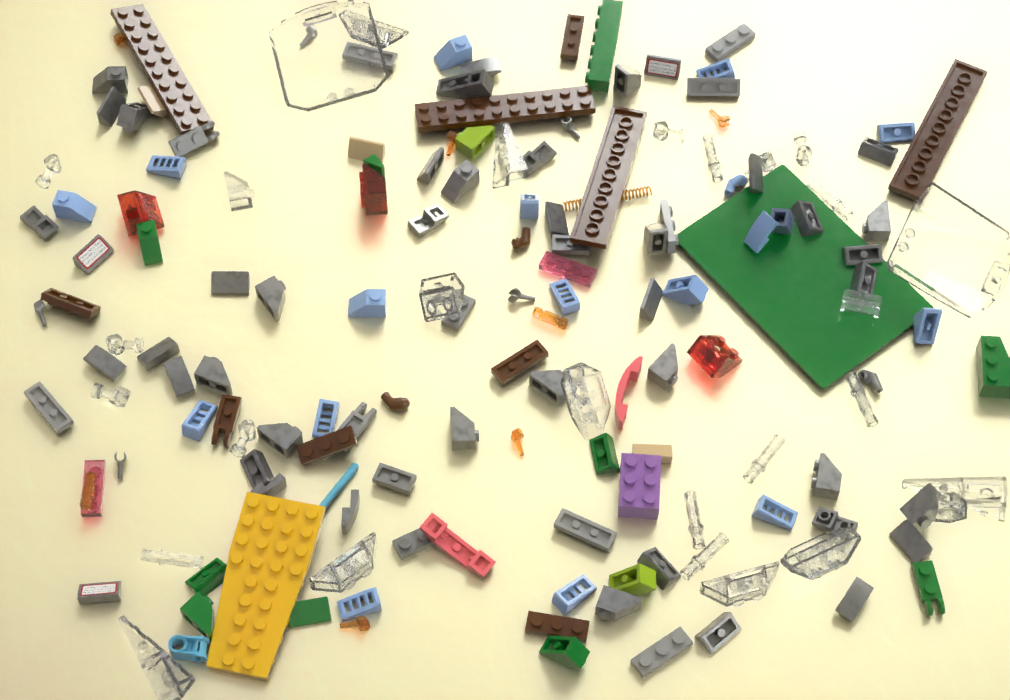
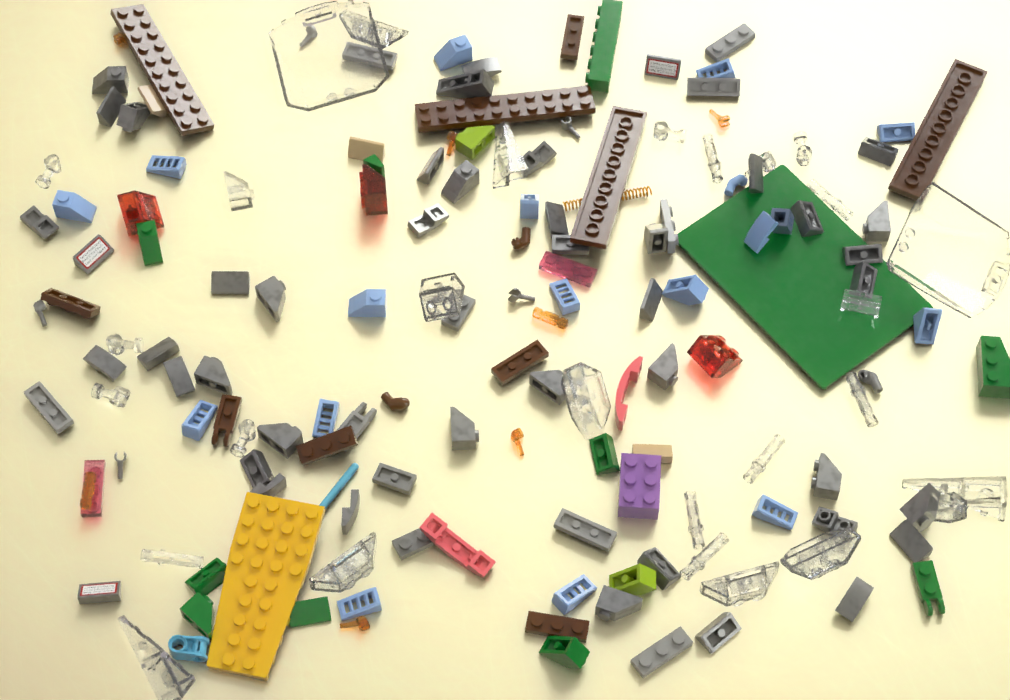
(192, 139): light grey hinge -> none
(626, 79): flat silver slope -> none

